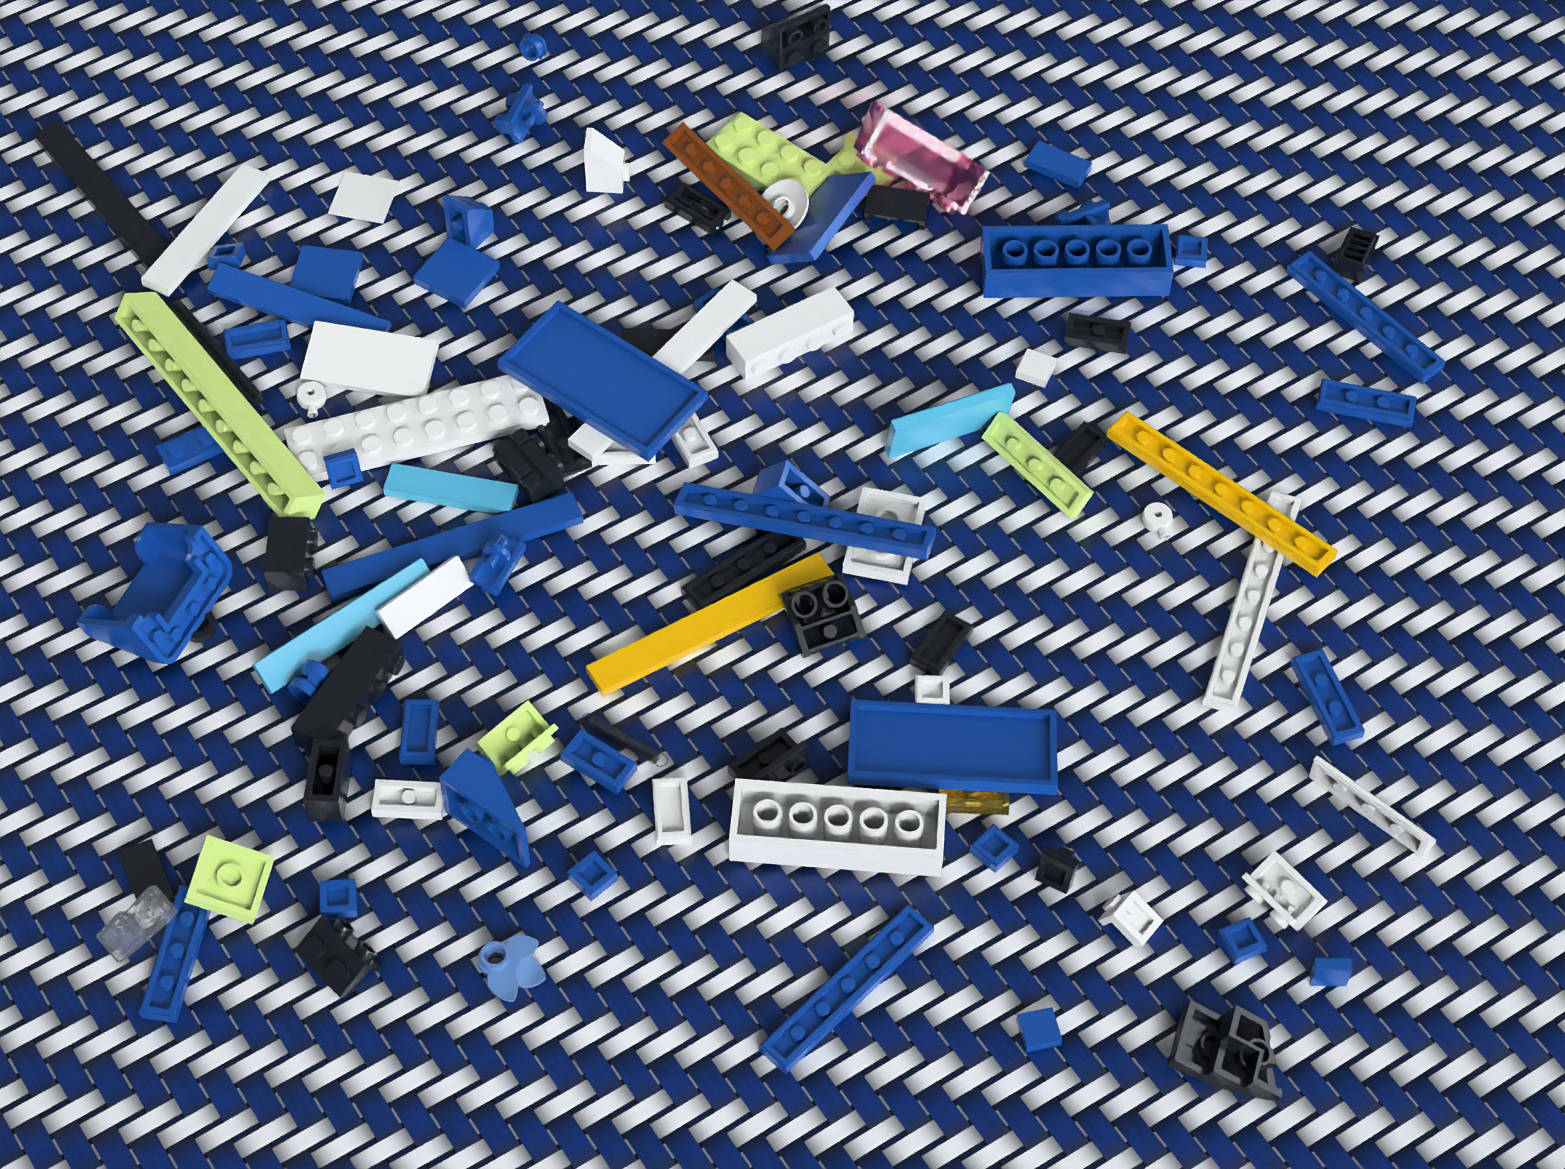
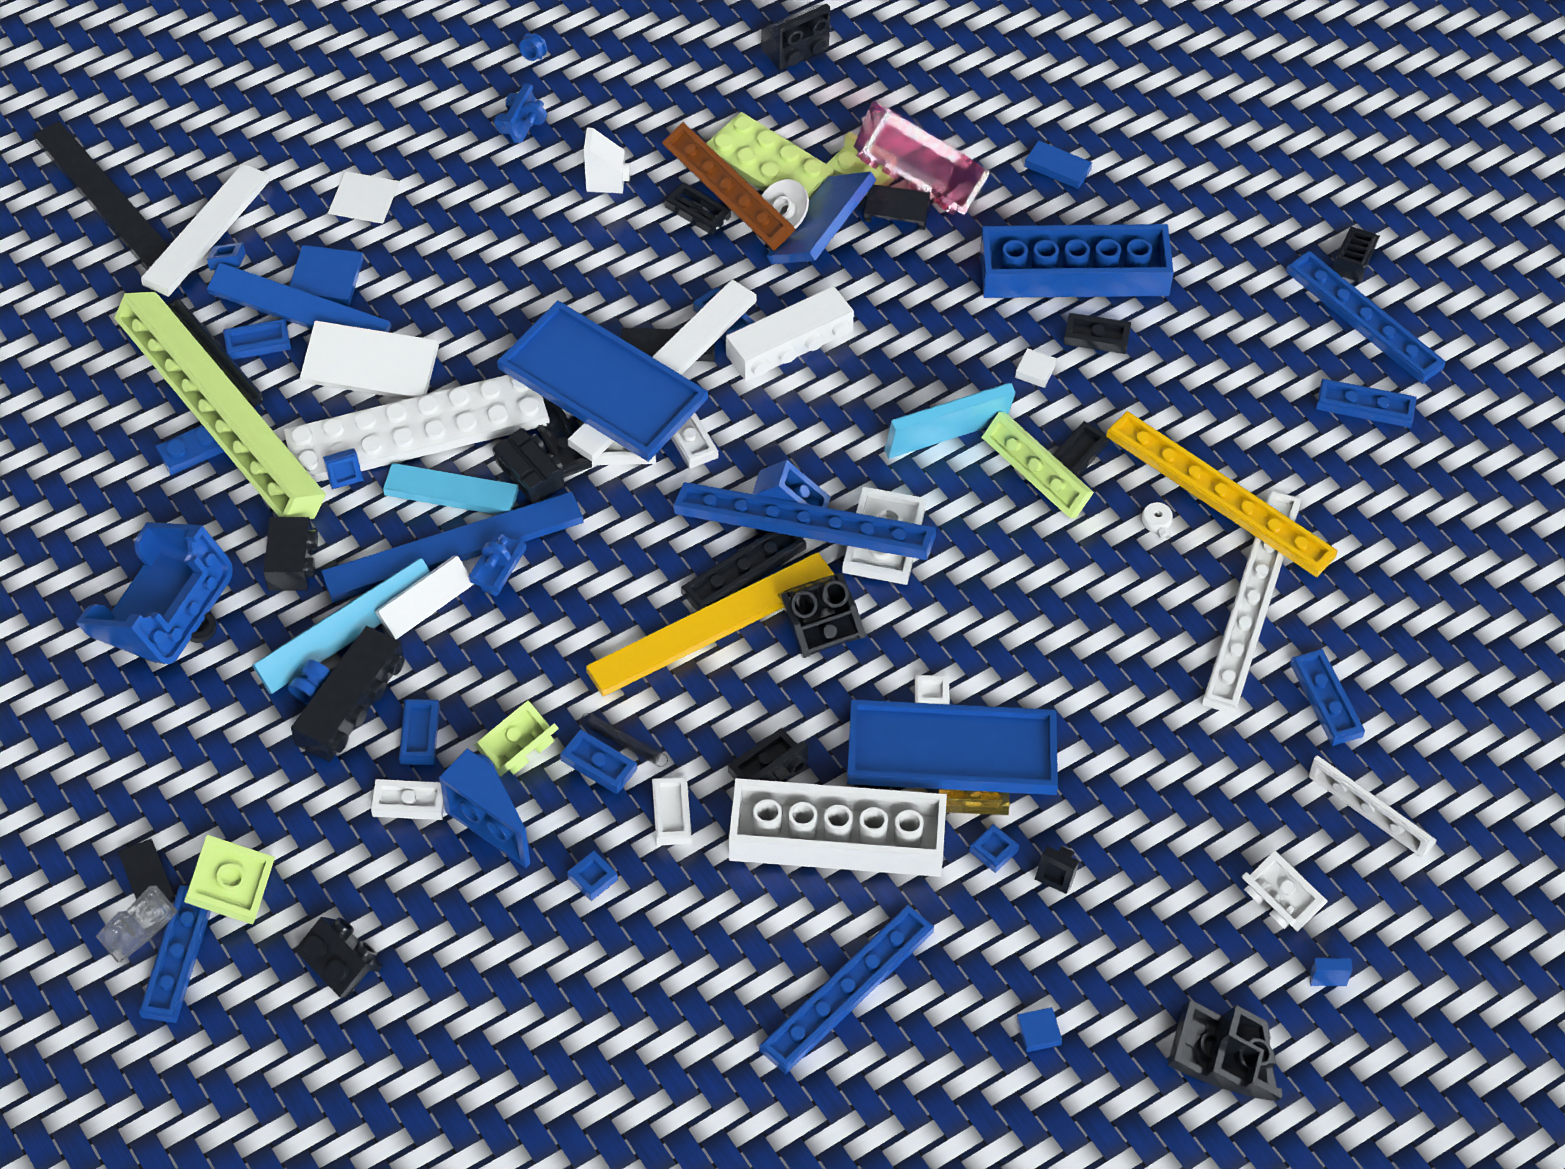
(311, 397): white piece -> none
(328, 781): black brick -> none
(338, 898): blue plate -> none
(456, 272): blue tile -> none
(467, 220): blue slope -> none
(514, 970): medium blue plate -> none
(941, 644): black tile -> none
(1088, 214): blue hips -> none
(1131, 917): white bracket -> none
(1191, 251): blue tile -> none
(1242, 940): blue tile -> none

